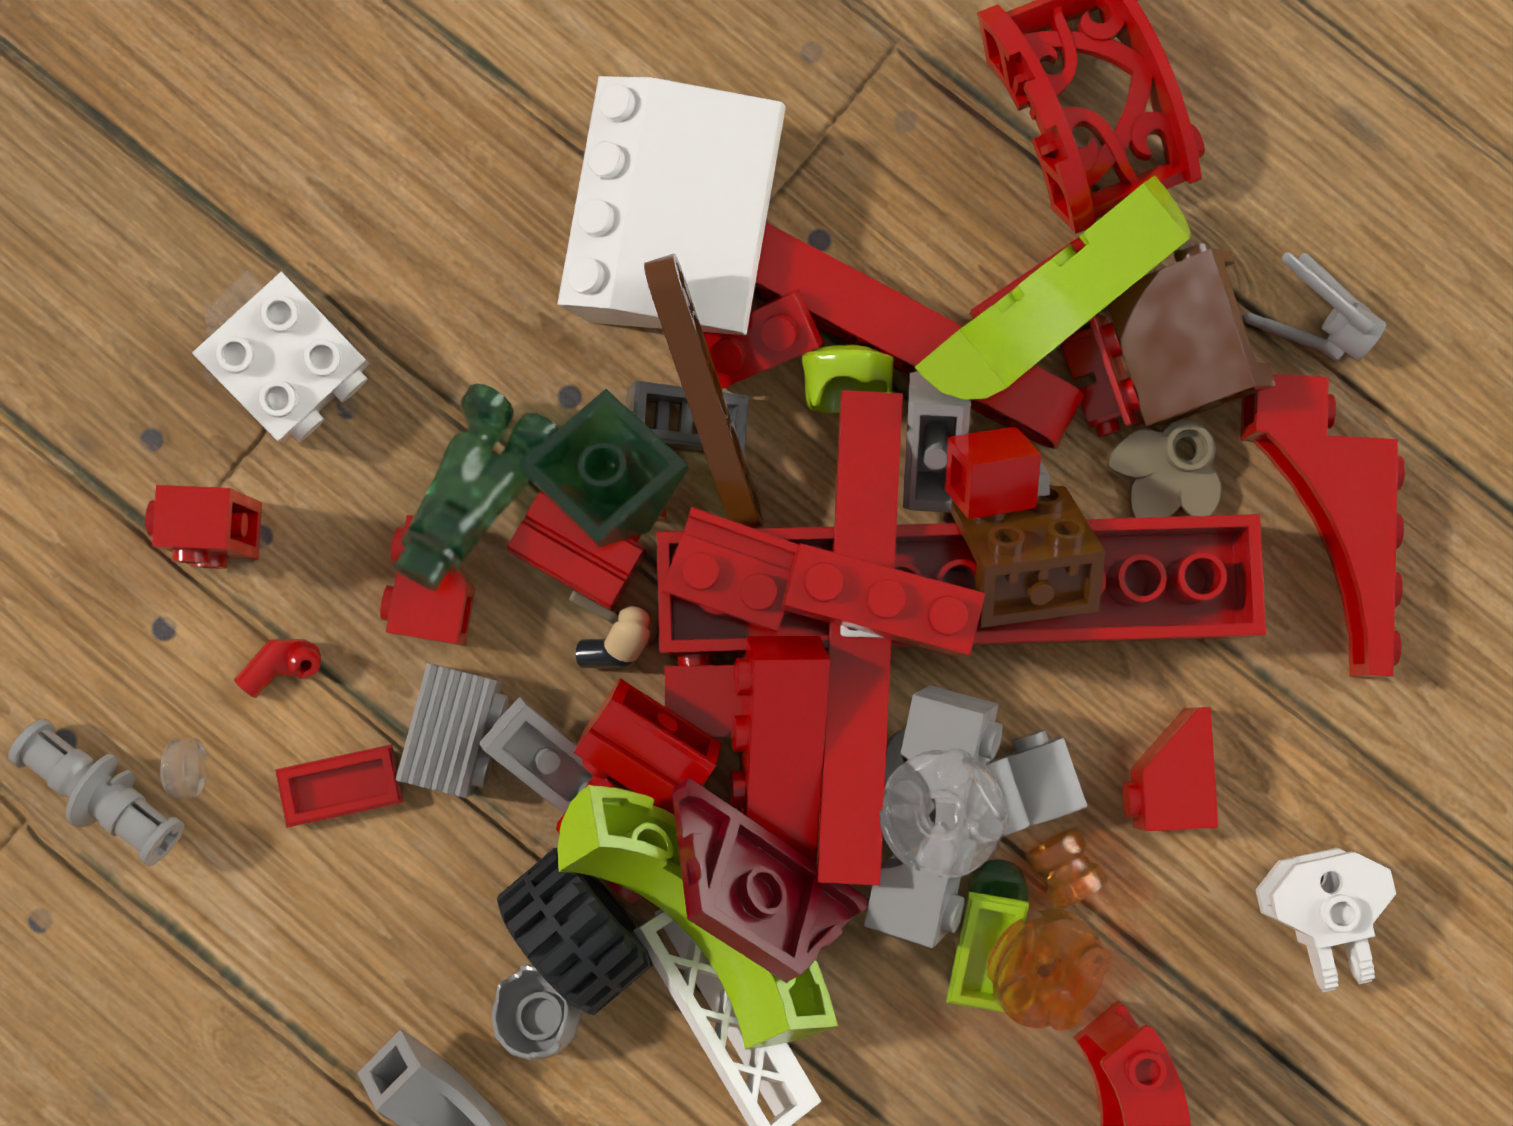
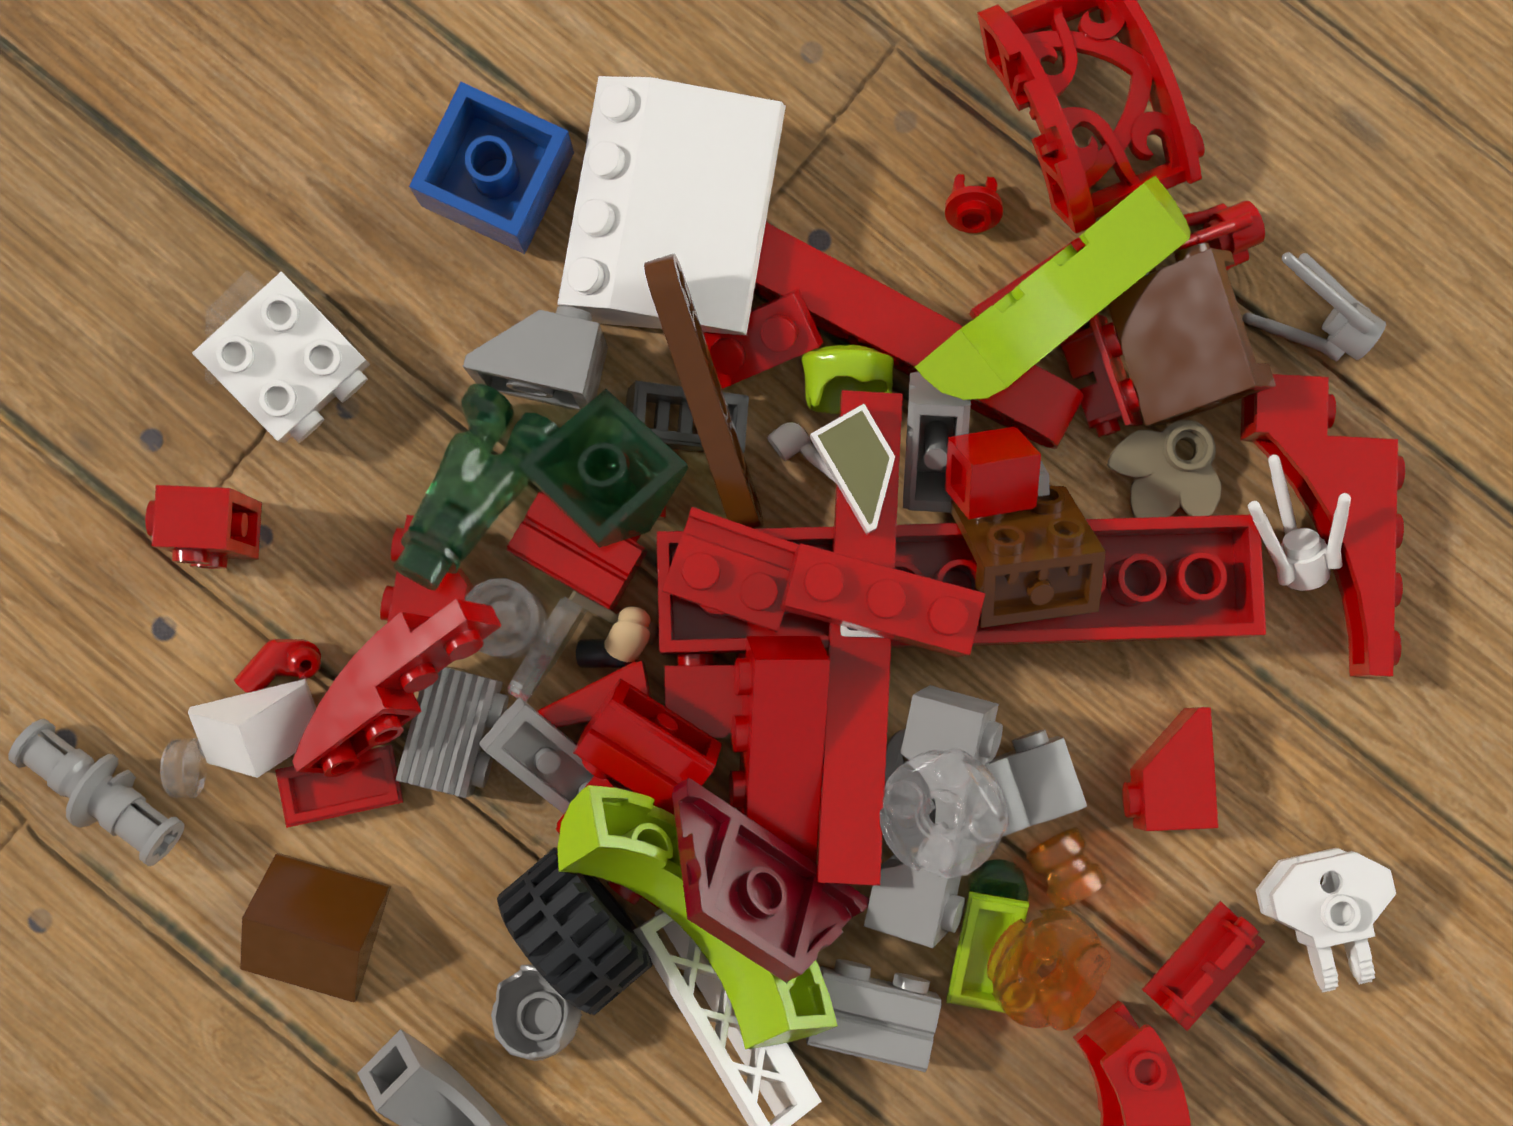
(254, 728): none -> white slope
(312, 926): none -> reddish brown slope
(378, 684): none -> red slope
(492, 167): none -> blue brick
(518, 612): none -> clear wheel
(544, 358): none -> light grey slope
(546, 648): none -> clear tile
(584, 703): none -> red slope
(791, 439): none -> white hand
(858, 462): none -> olive tile
(880, 1017): none -> light grey brick
(973, 207): none -> red plate
(1204, 965): none -> red hinge
(1228, 229): none -> red plant
(1303, 557): none -> white plant

